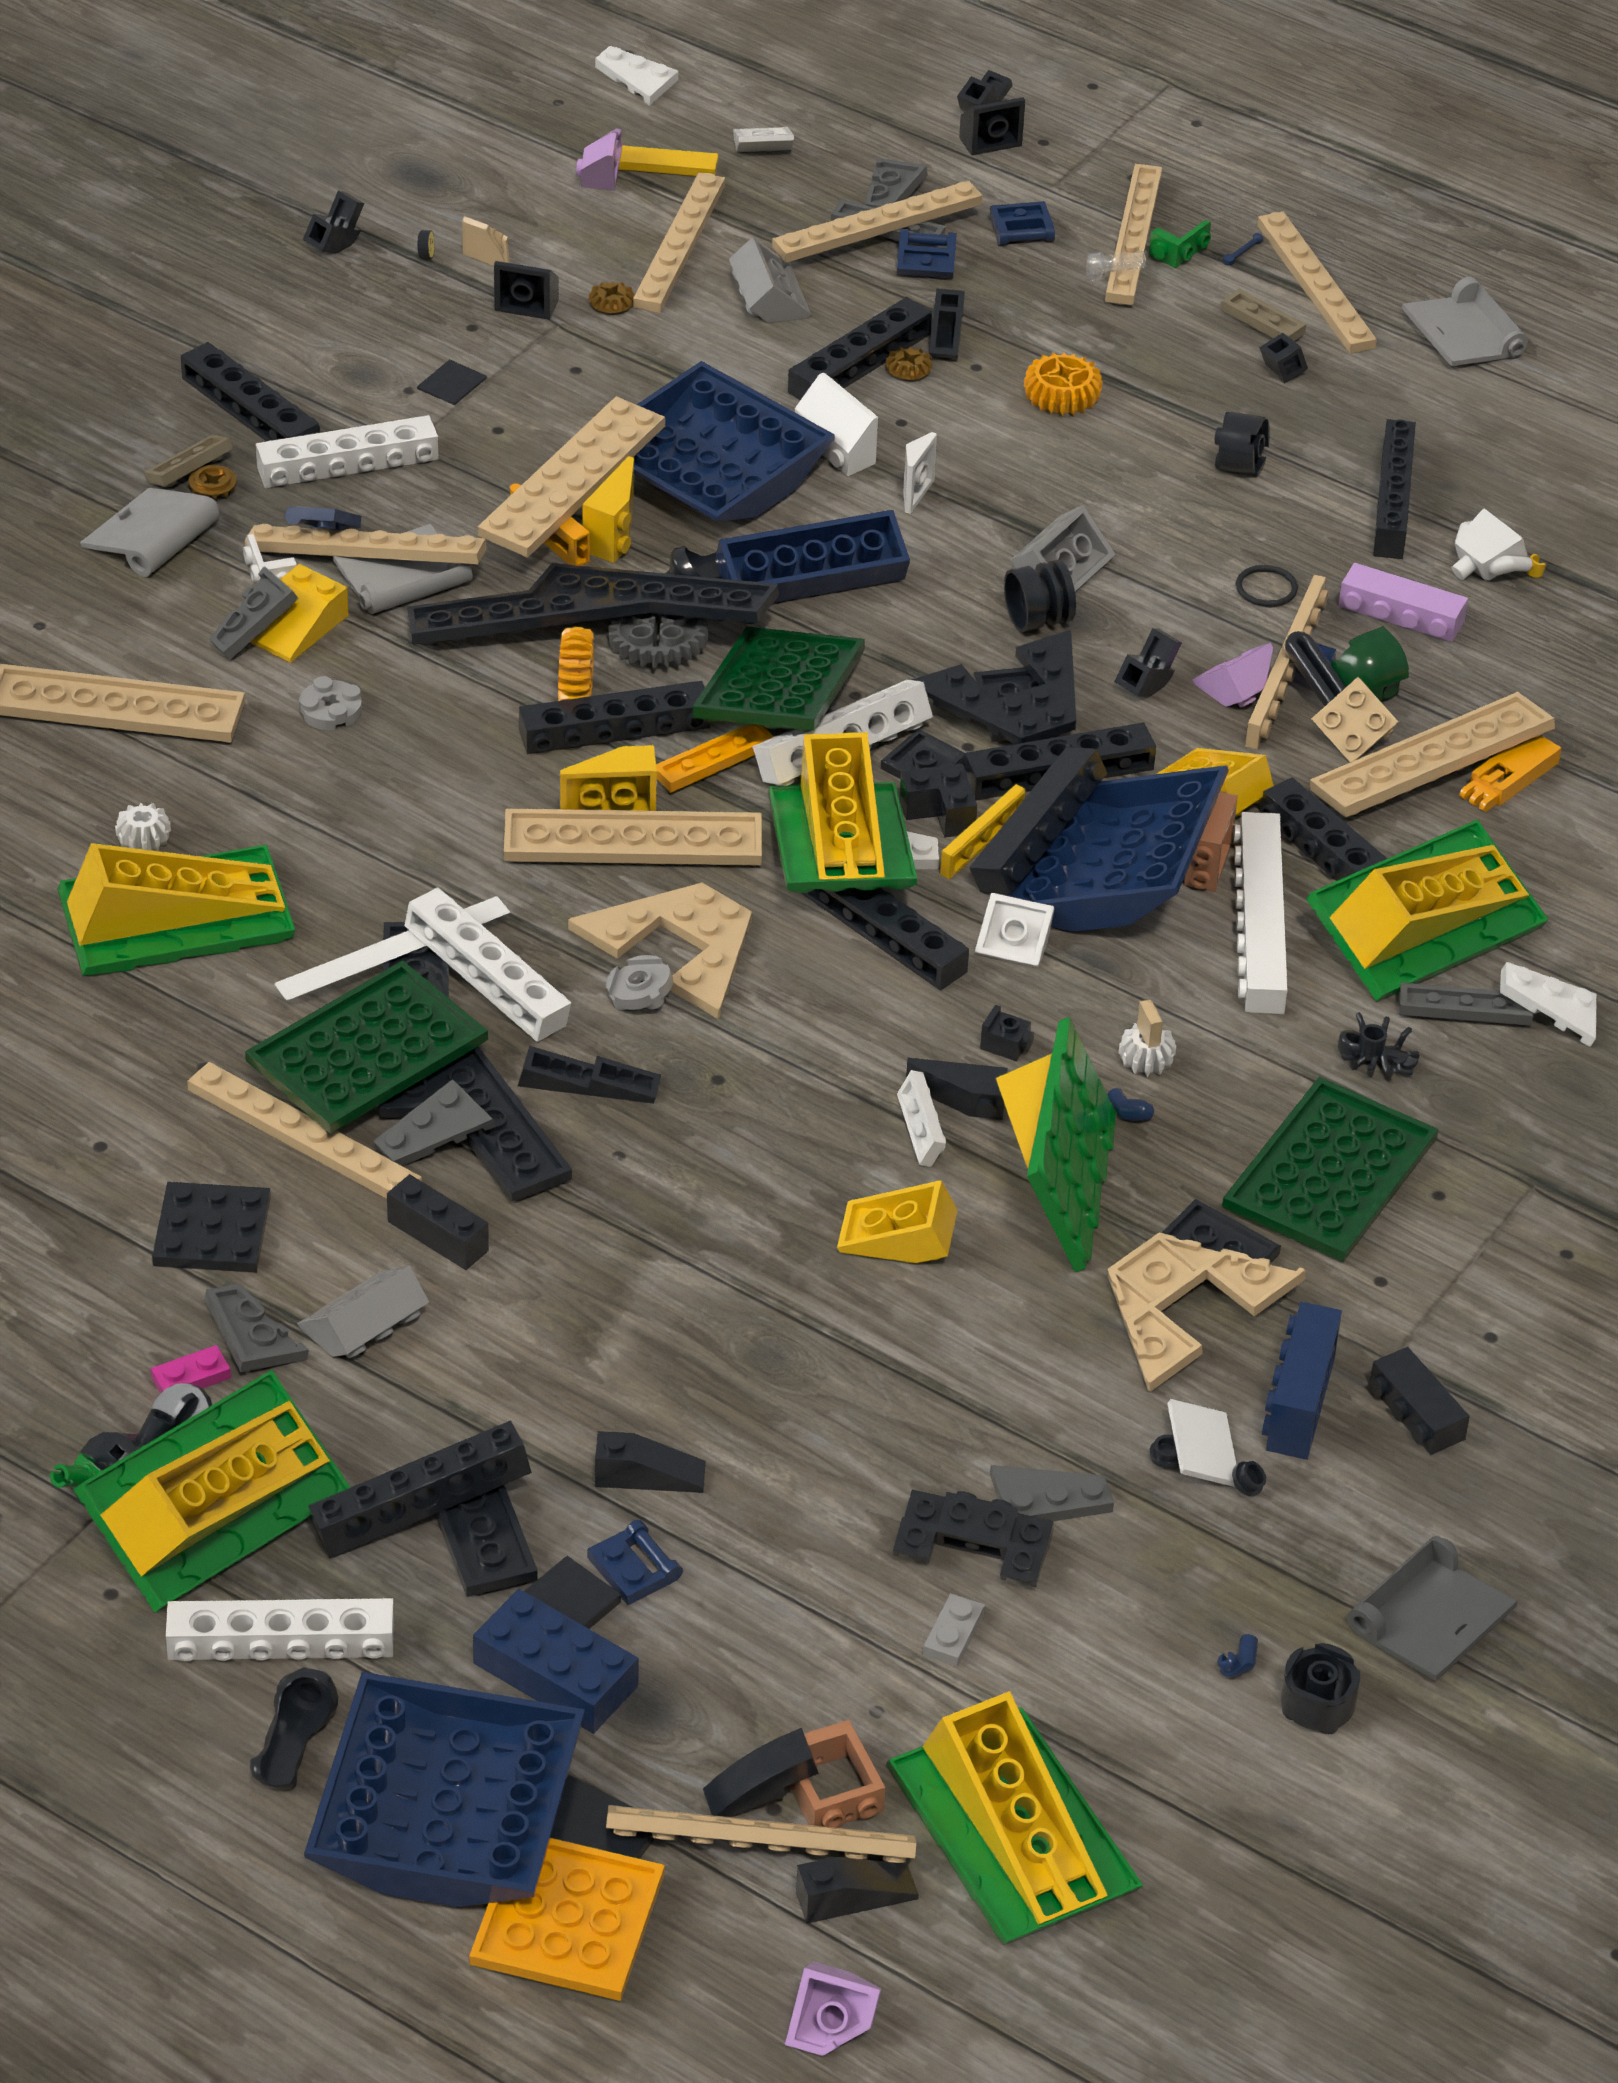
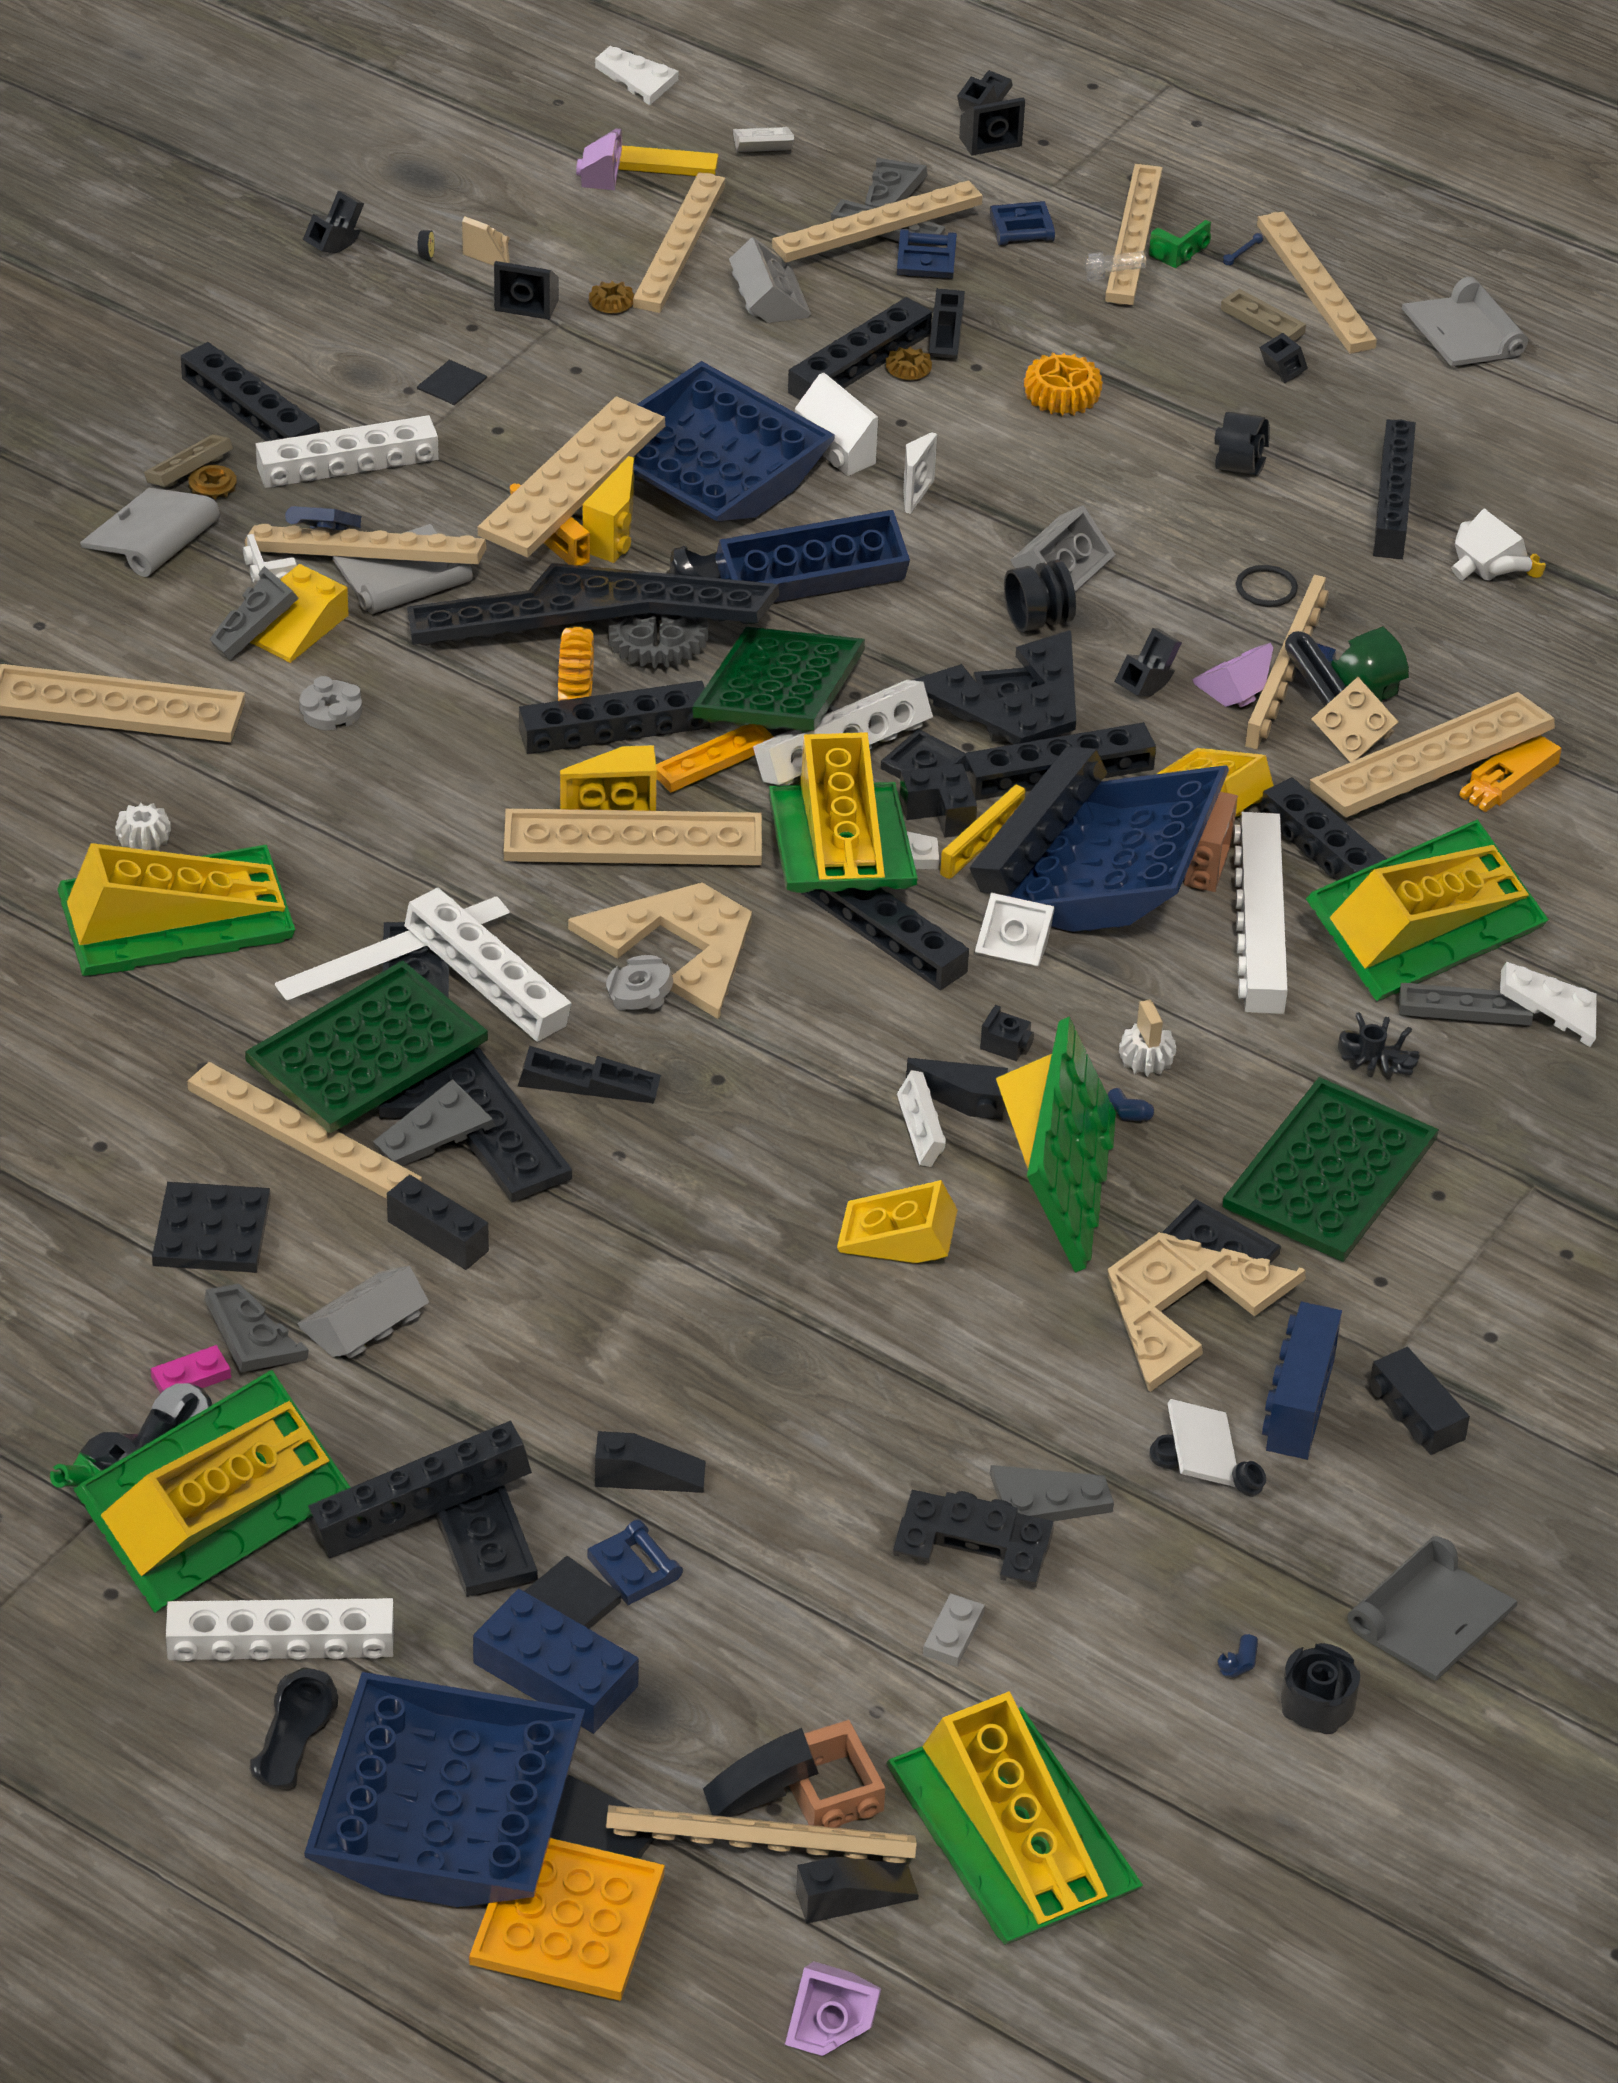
(1403, 602): lavender brick -> none

